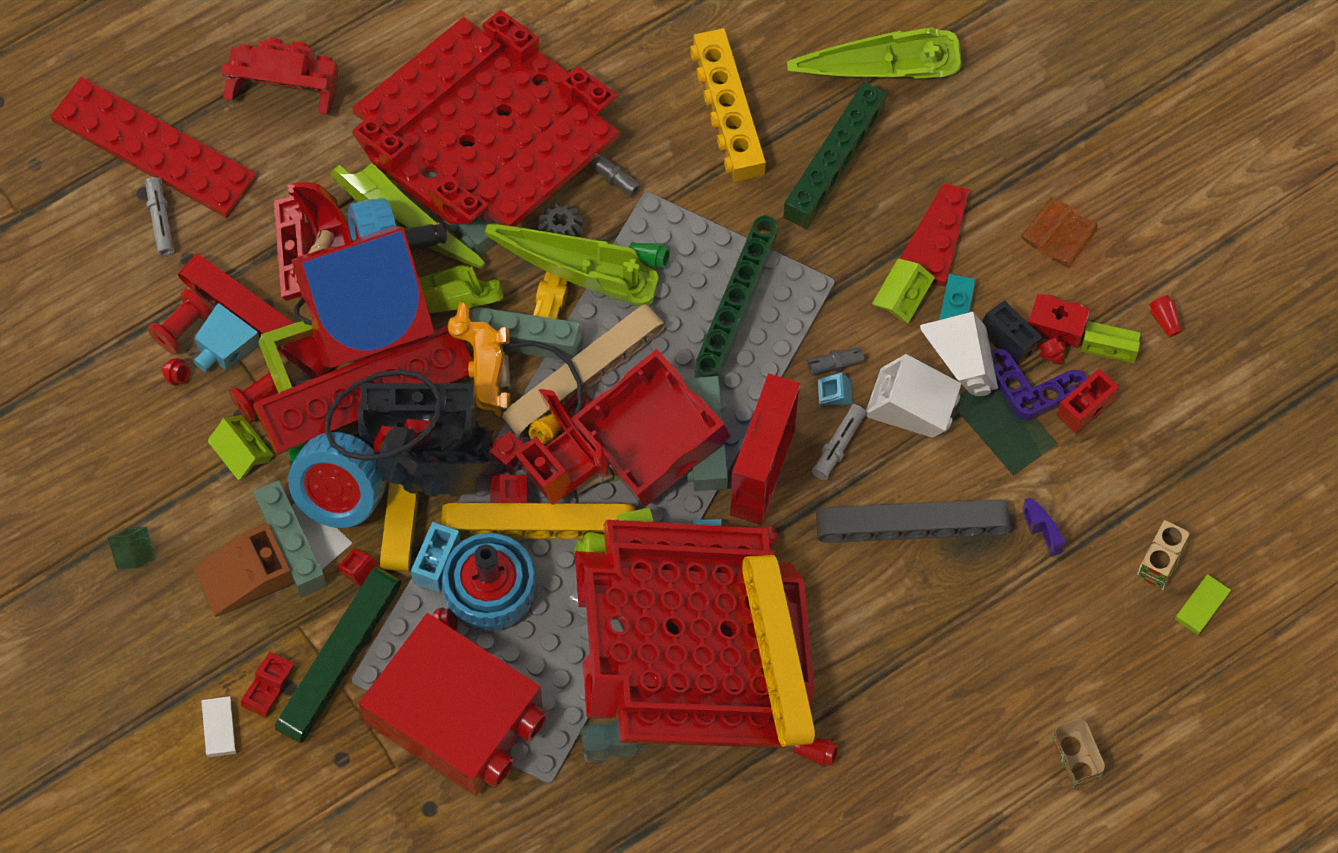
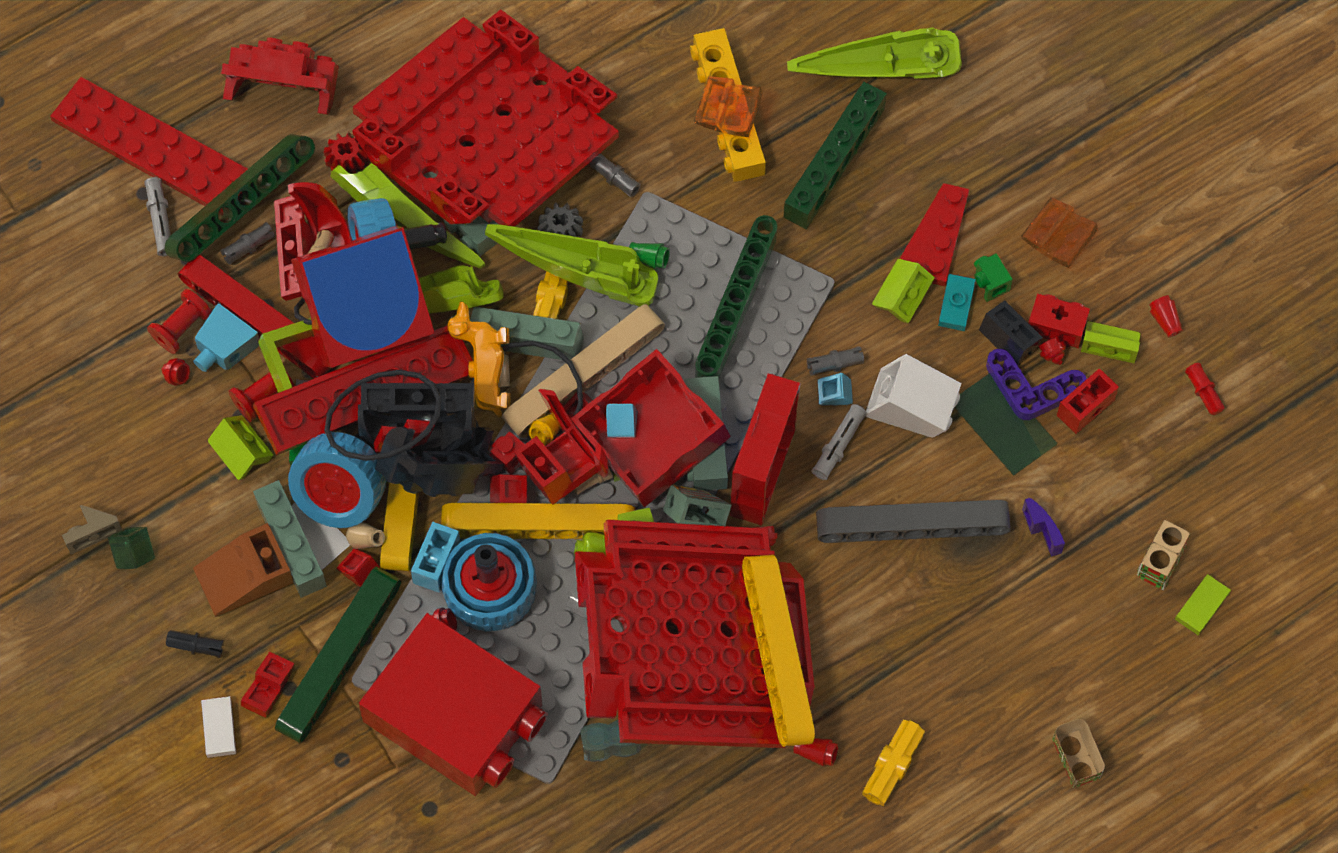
(98, 528): none -> dark tan slope
(195, 643): none -> black axle
(228, 198): none -> dark green beam
(247, 243): none -> flat silver pin
(346, 153): none -> red gear
(364, 536): none -> tan cone
(621, 420): none -> medium azure slope
(686, 506): none -> sand green torso
(728, 106): none -> clear orange slope
(893, 762): none -> yellow piece
(965, 349): white slope -> none
(992, 276): none -> green brick
(1204, 388): none -> red axle

